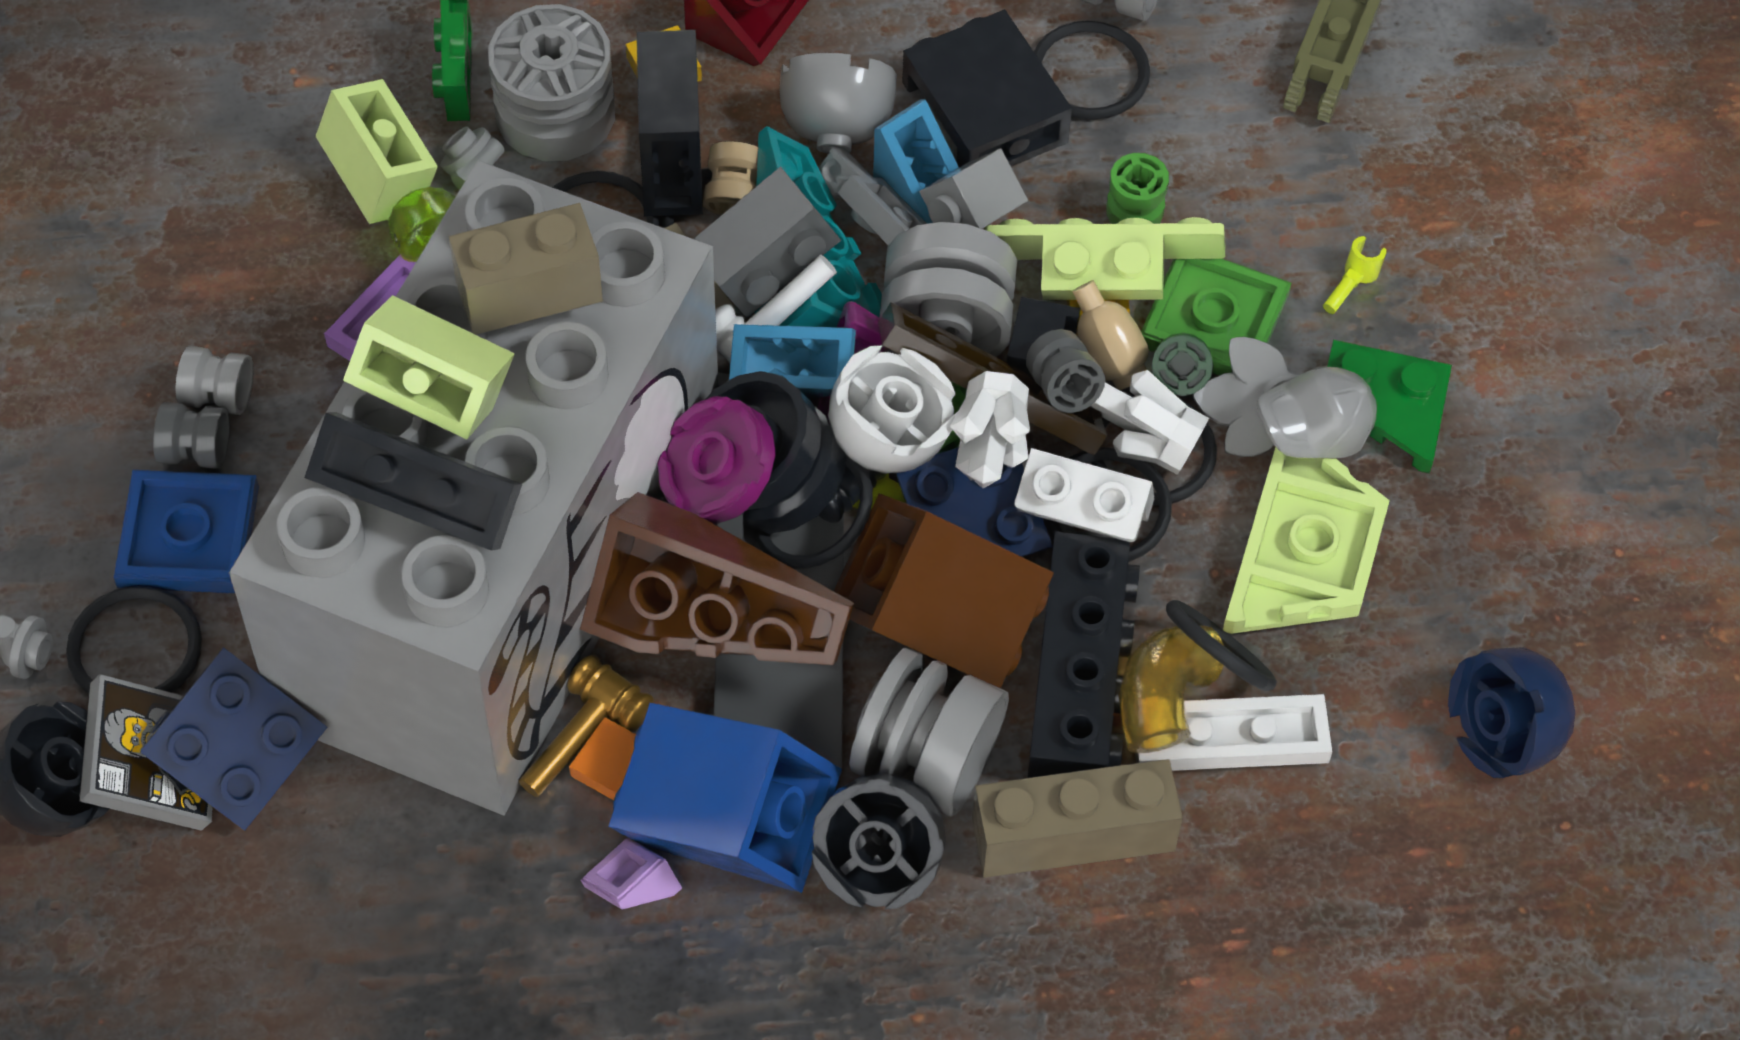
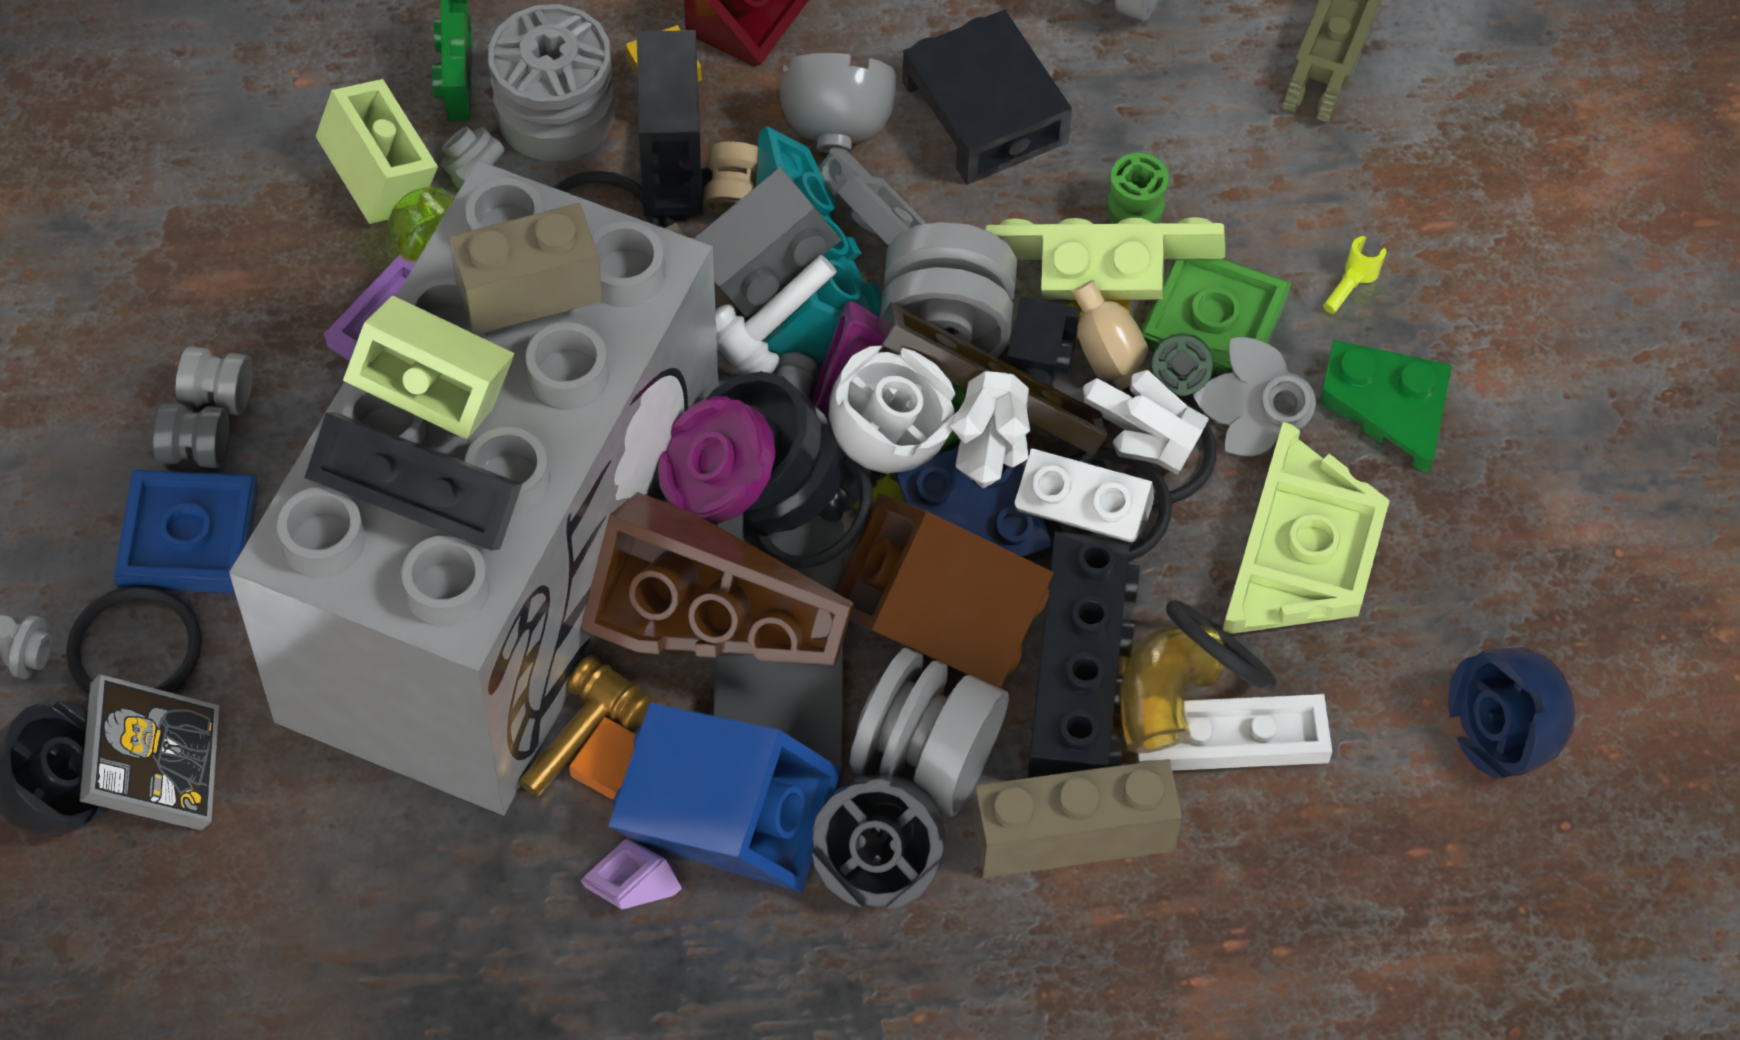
(233, 738): dark blue hinge -> none
(803, 355): dark azure slope -> none
(912, 154): dark azure slope -> none
(975, 192): light grey brick -> none
(1065, 371): dark grey wheel -> none
(1122, 36): black tyre -> none
(1319, 414): light grey piece -> none

